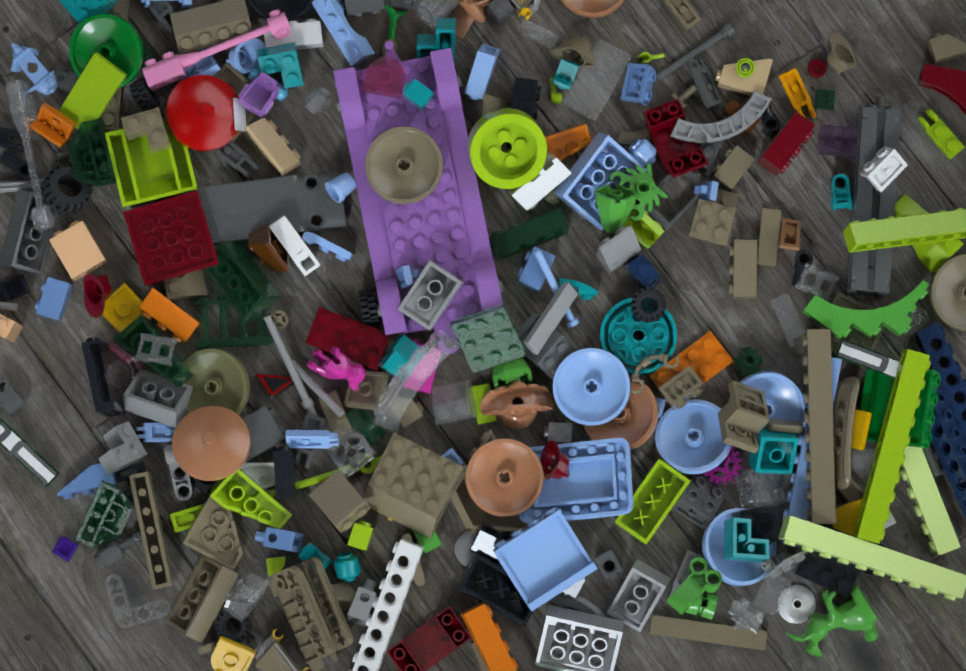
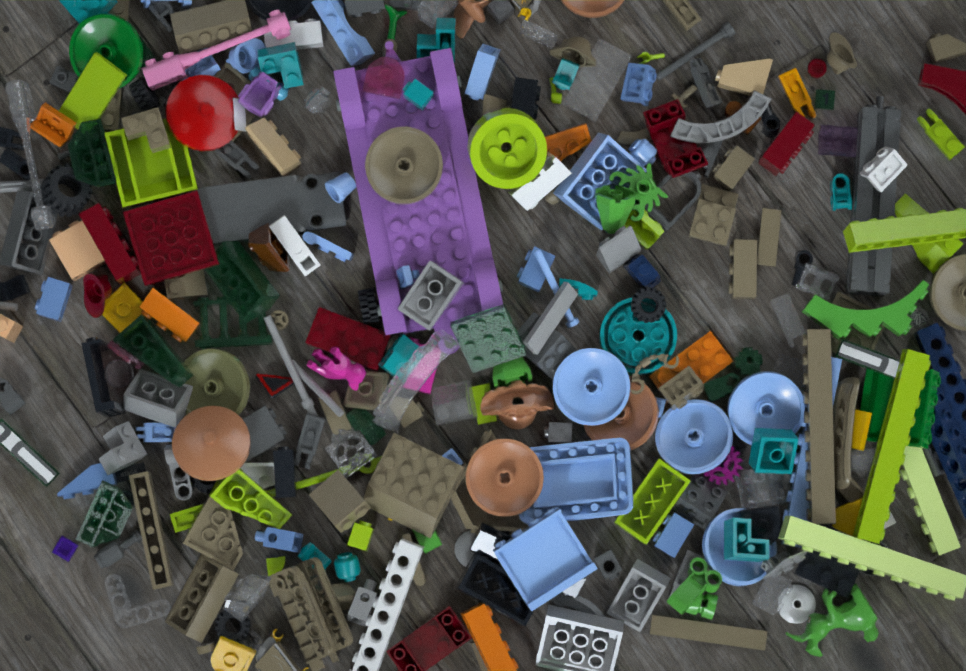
(43, 80): light blue piece -> none
(108, 241): none -> dark red brick
(154, 355): clear piece -> none
(311, 439): light blue hinge -> none
(528, 234): clear green wedge -> none
(554, 462): dark red piece -> none
(672, 535): none -> medium blue brick
(707, 191): medium blue tile -> none
(718, 387): none -> clear green piece
(743, 416): dark tan bracket -> none
(744, 617): clear hips -> none
(745, 68): lime tile -> none
(787, 426): dark tan tile -> none
(789, 234): medium nougat slope -> none

